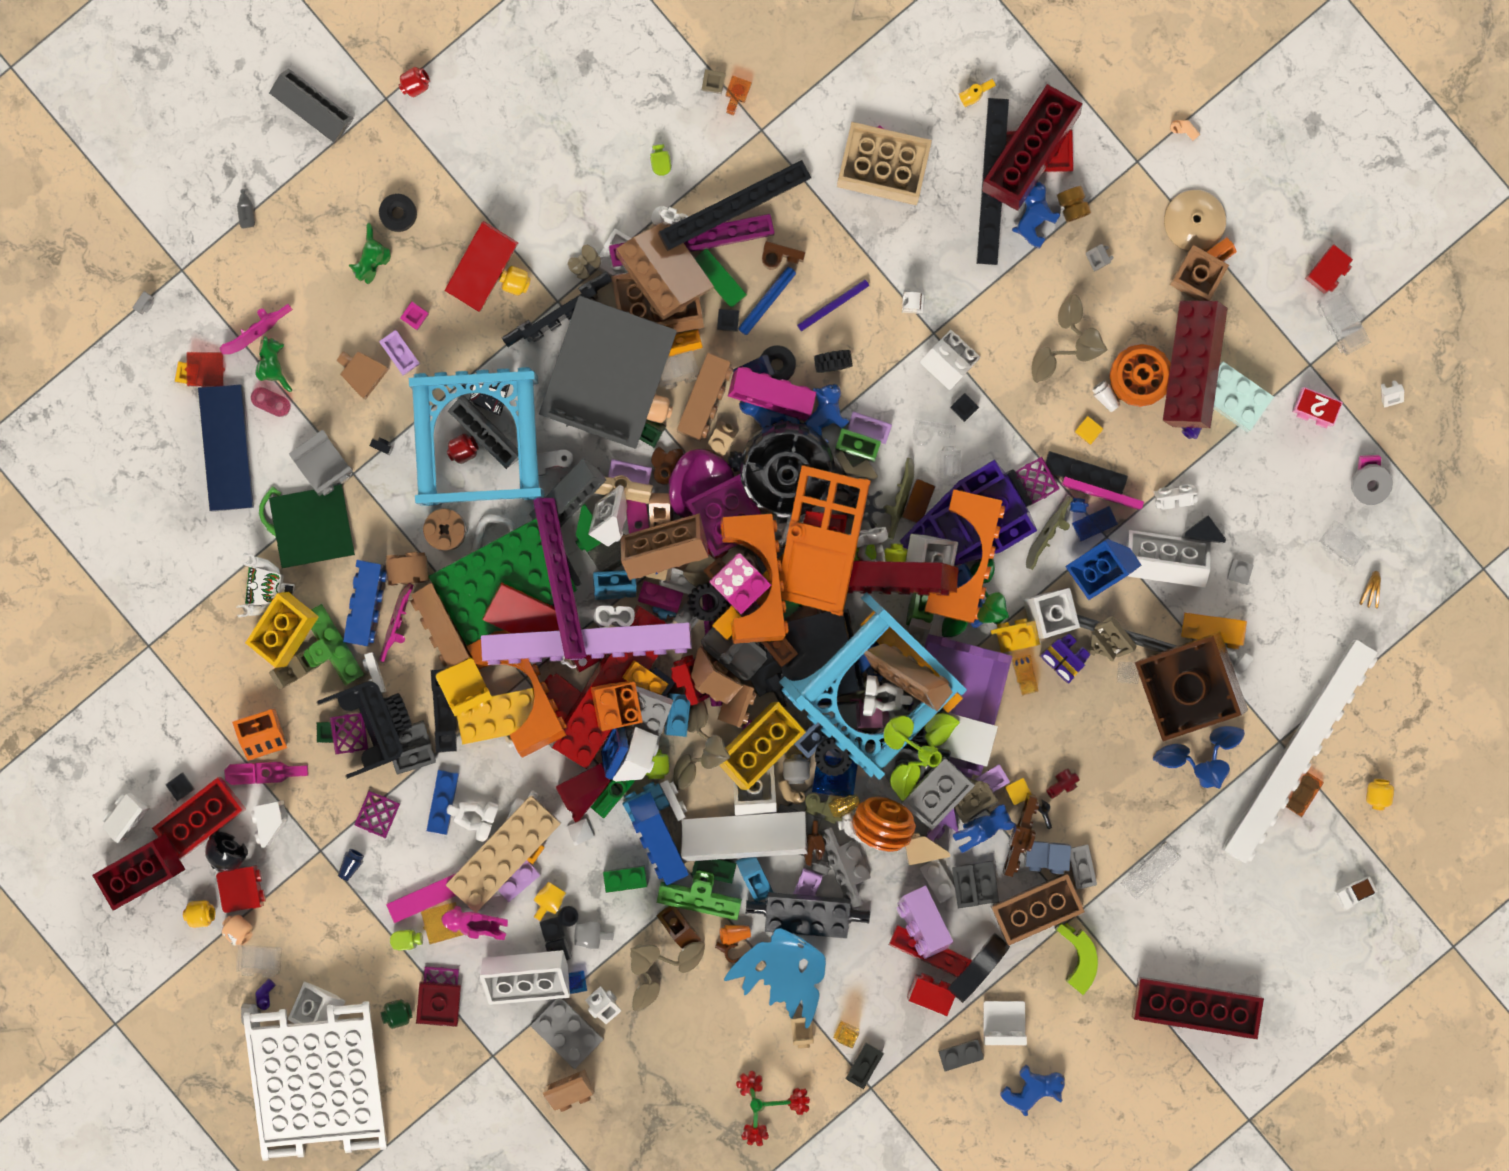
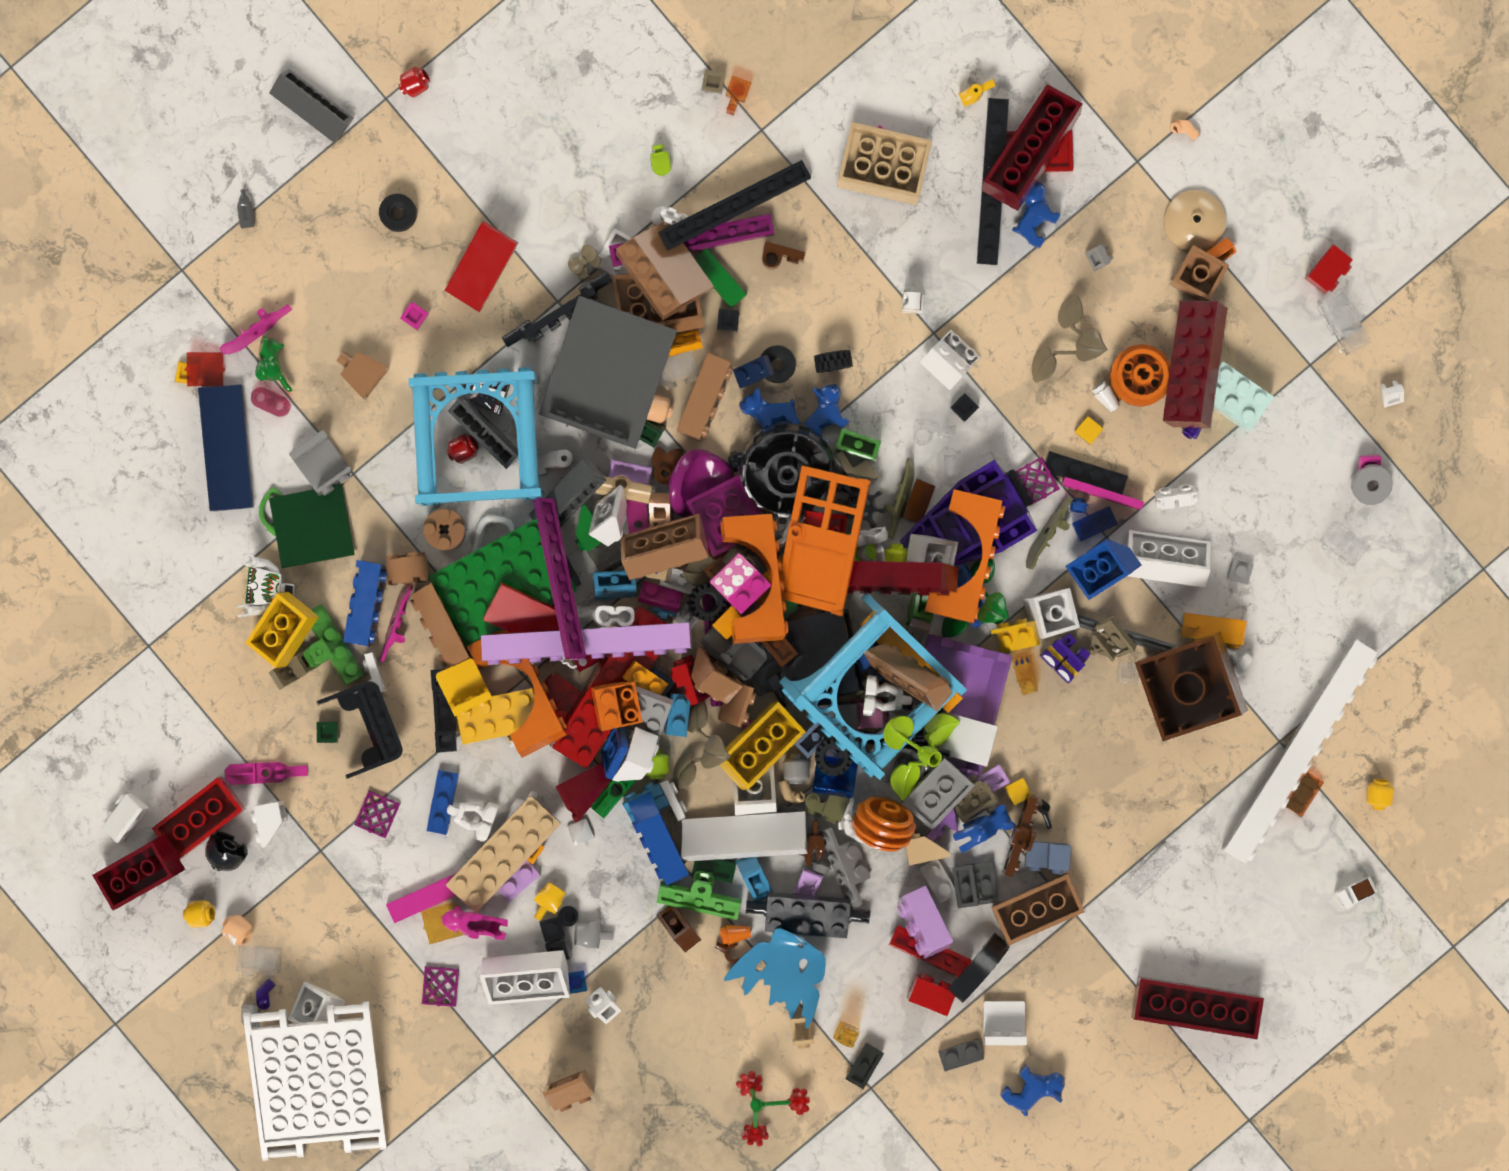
(144, 303): light grey plate -> none
(180, 786): black plate -> none
(240, 889): red bracket -> none
(260, 734): orange slope -> none
(349, 733): magenta window -> none
(350, 864): dark blue cone -> none
(372, 255): green animal -> none
(381, 445): black plate -> none
(396, 1014): dark green head -> none
(398, 712): black tyre -> none
(399, 352): lavender plate -> none
(406, 940): lime arm -> none
(416, 749): dark grey slope -> none
(438, 1004): dark red tile -> none
(515, 280): yellow head -> none
(567, 1032): light grey plate -> none
(625, 879): green brick -> none
(645, 955): dark tan plant -> none
(722, 438): tan bracket -> none
(767, 300): blue axle -> none
(772, 393): dark pink brick -> none
(832, 305): dark purple bar -> none
(843, 805): clear yellow cone -> none
(869, 427): lavender plate -> none
(1065, 781): dark red plate -> none
(1073, 203): pearl gold wheel -> none
(1082, 867): light grey plate -> none
(1087, 963): lime arch -> none
(1205, 531): black slope -> none
(1209, 773): blue plant -> none
(1317, 407): brick -> none
(1373, 584): pearl gold piece -> none

